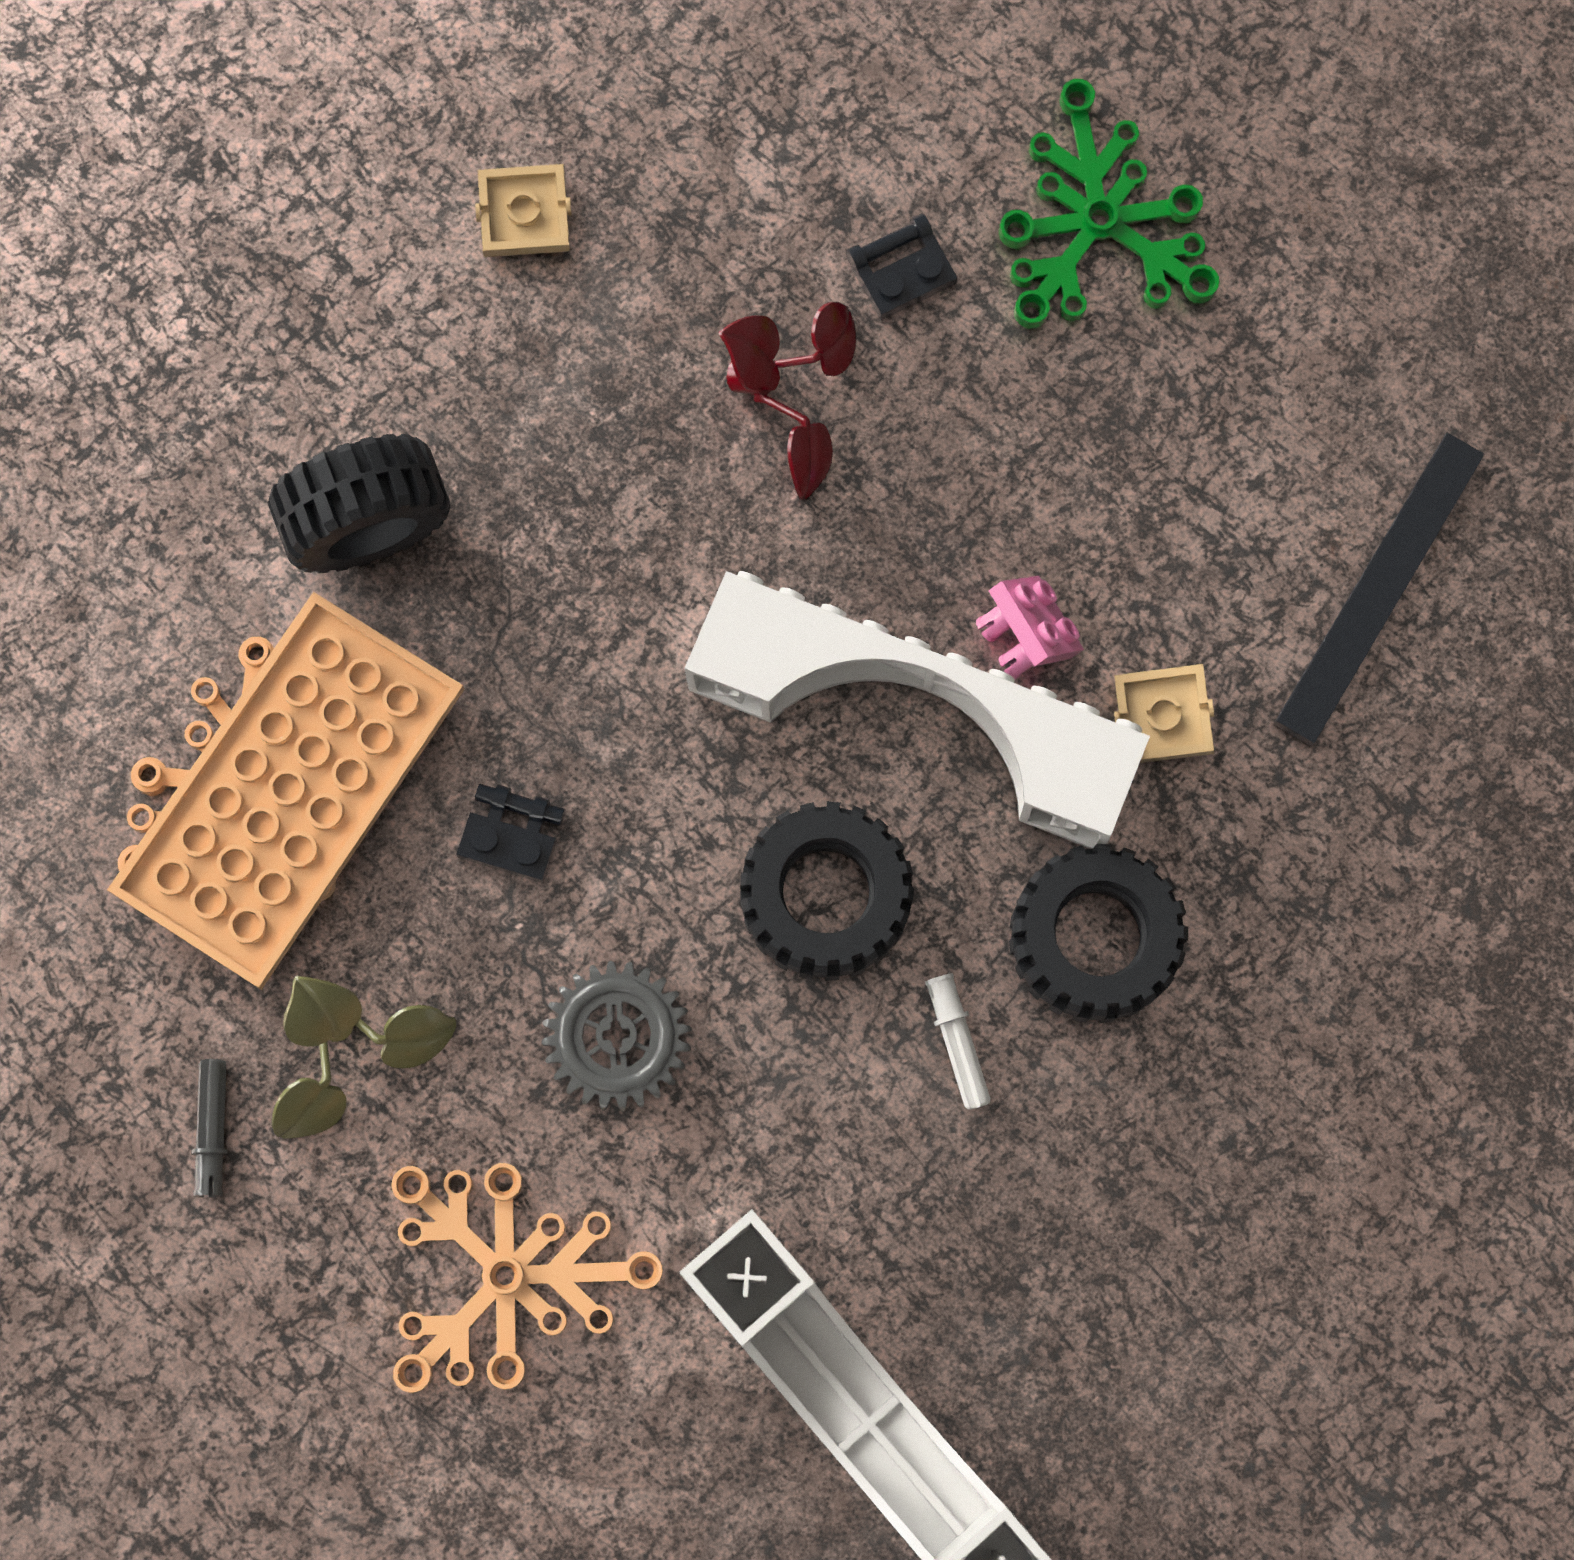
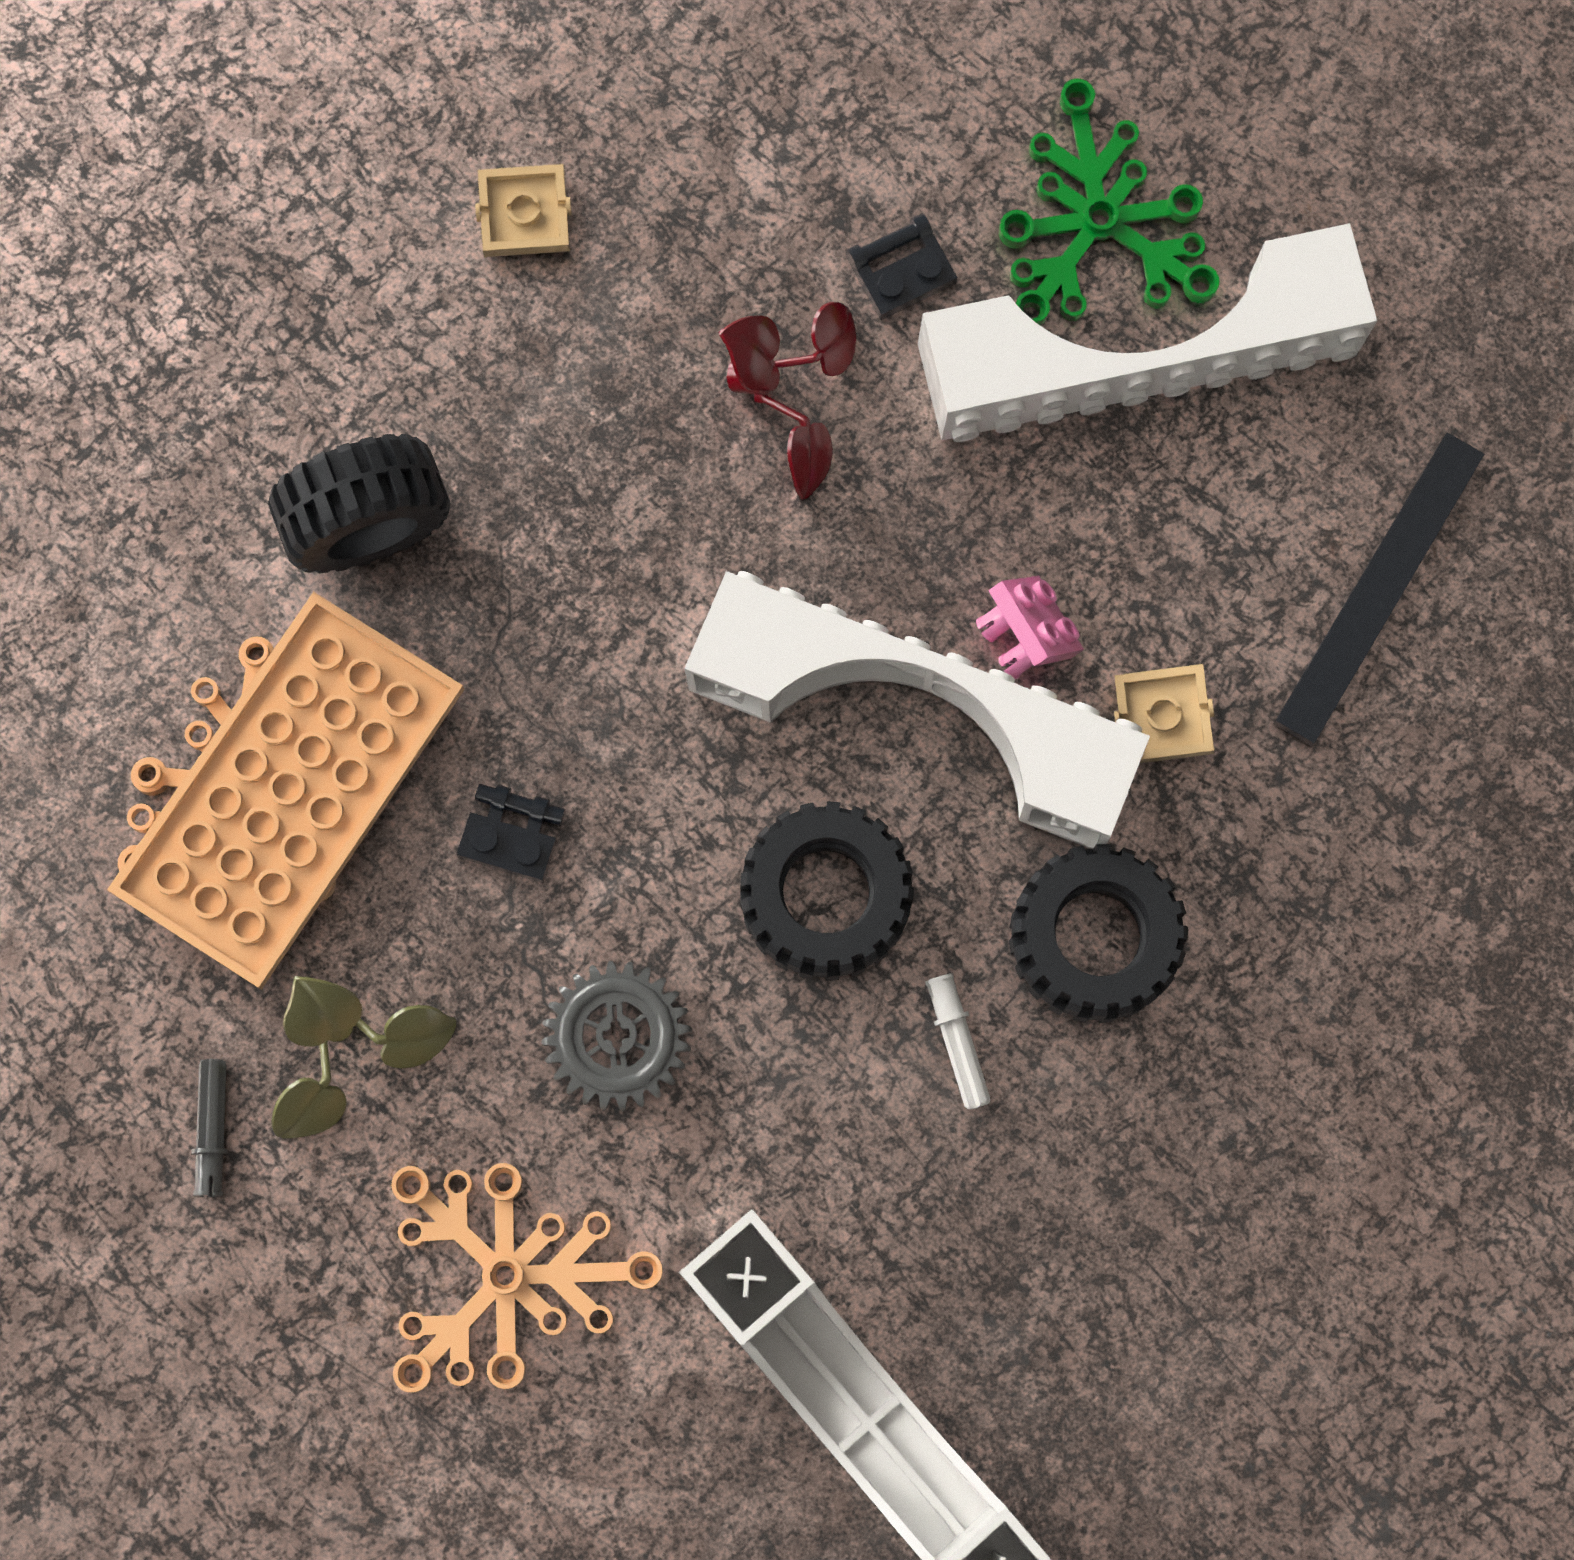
(1002, 369): none -> white arch

